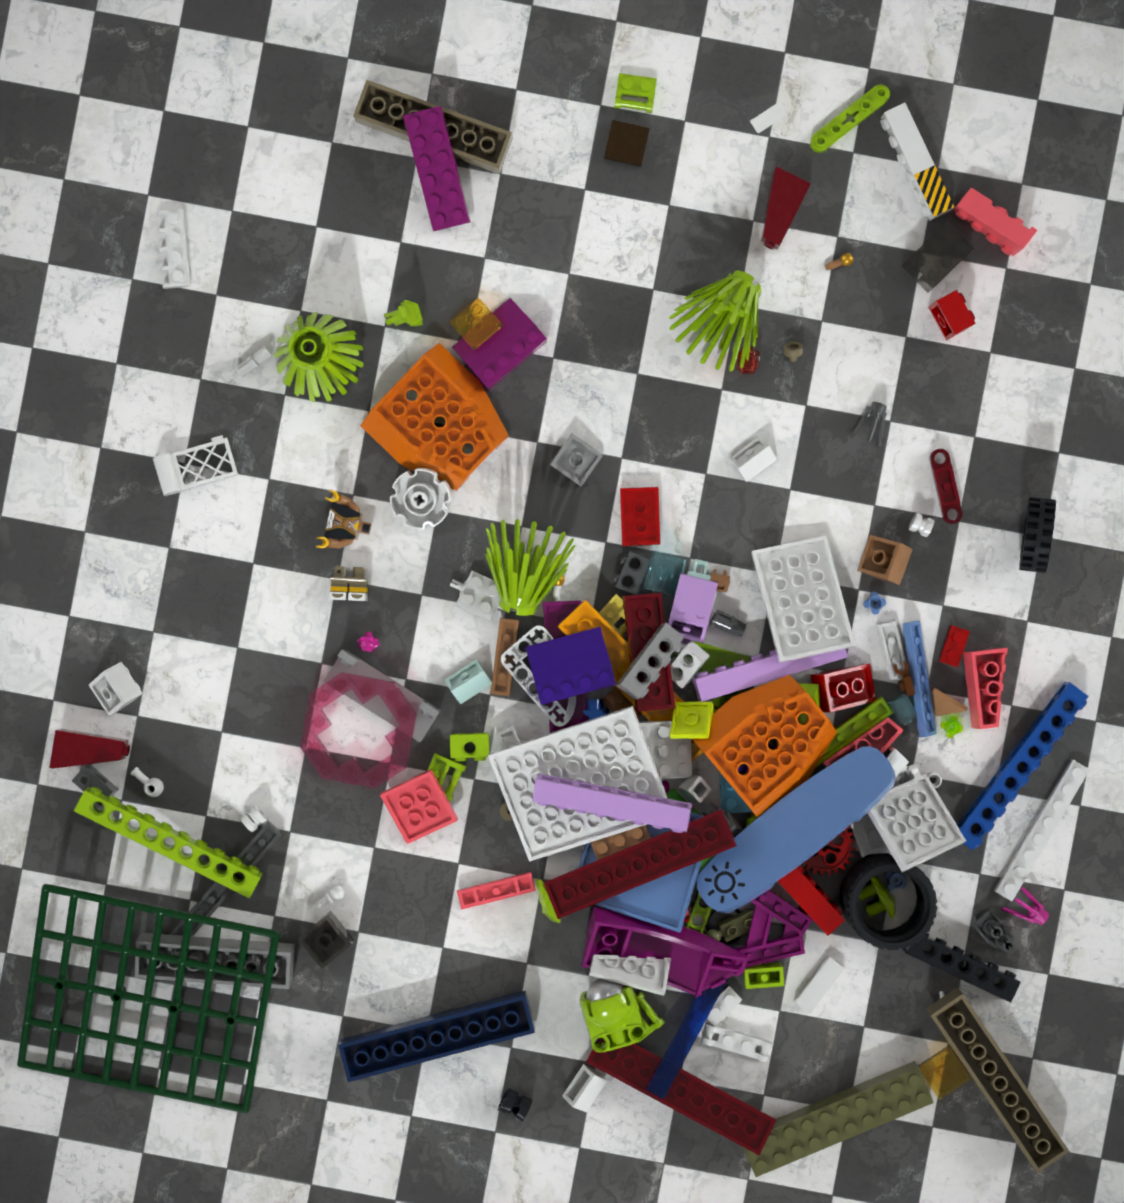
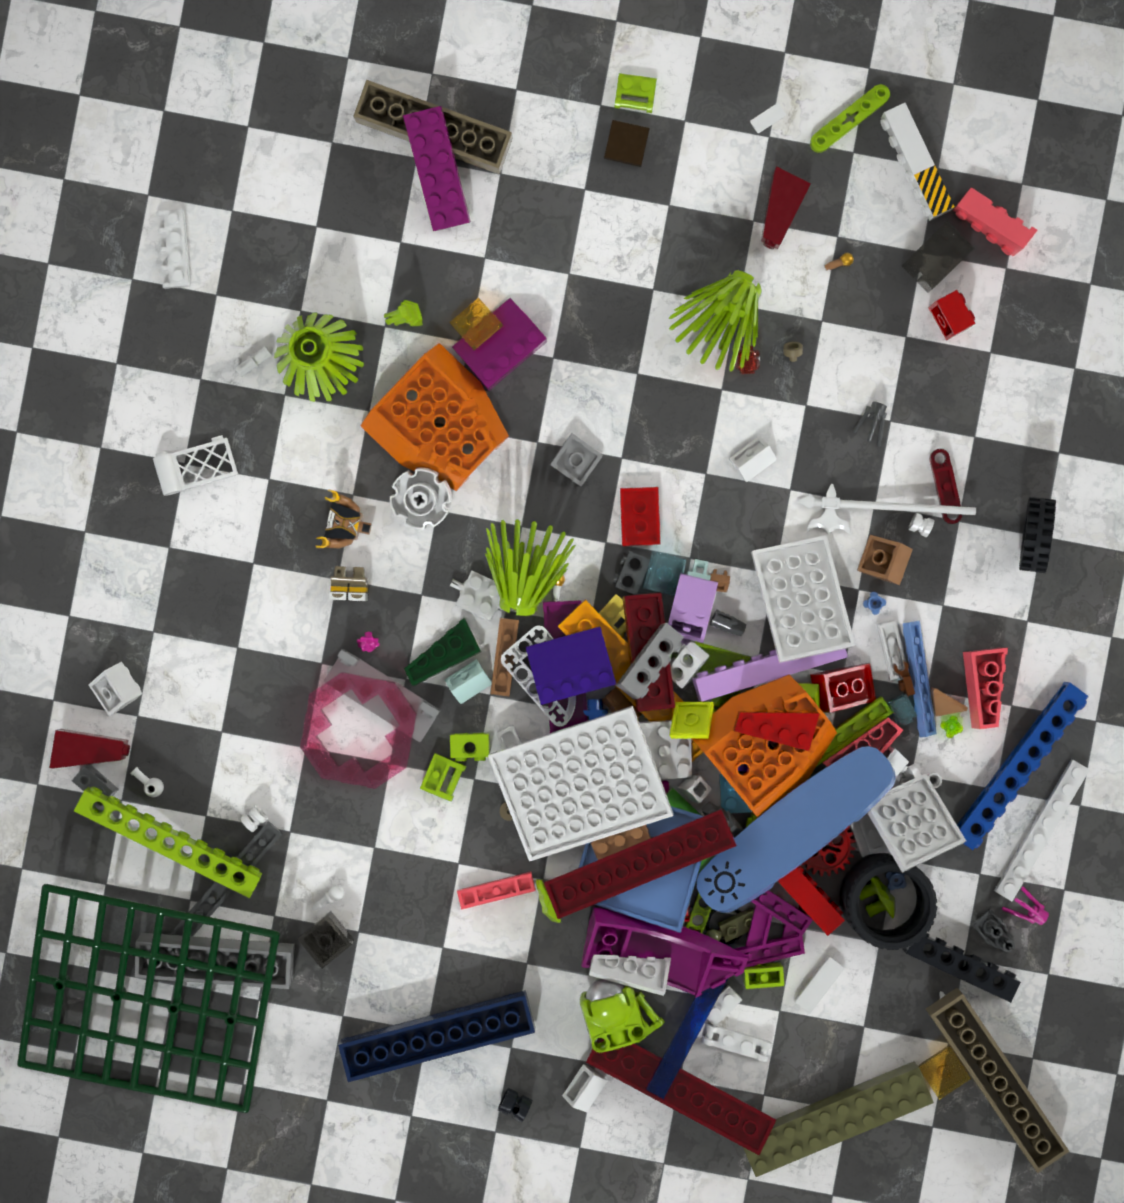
(419, 806): coral plate -> none
(448, 651): none -> dark green wing
(612, 802): lavender brick -> none
(789, 729): none -> red wing
(830, 521): none -> white piece
(954, 646): red plate -> none

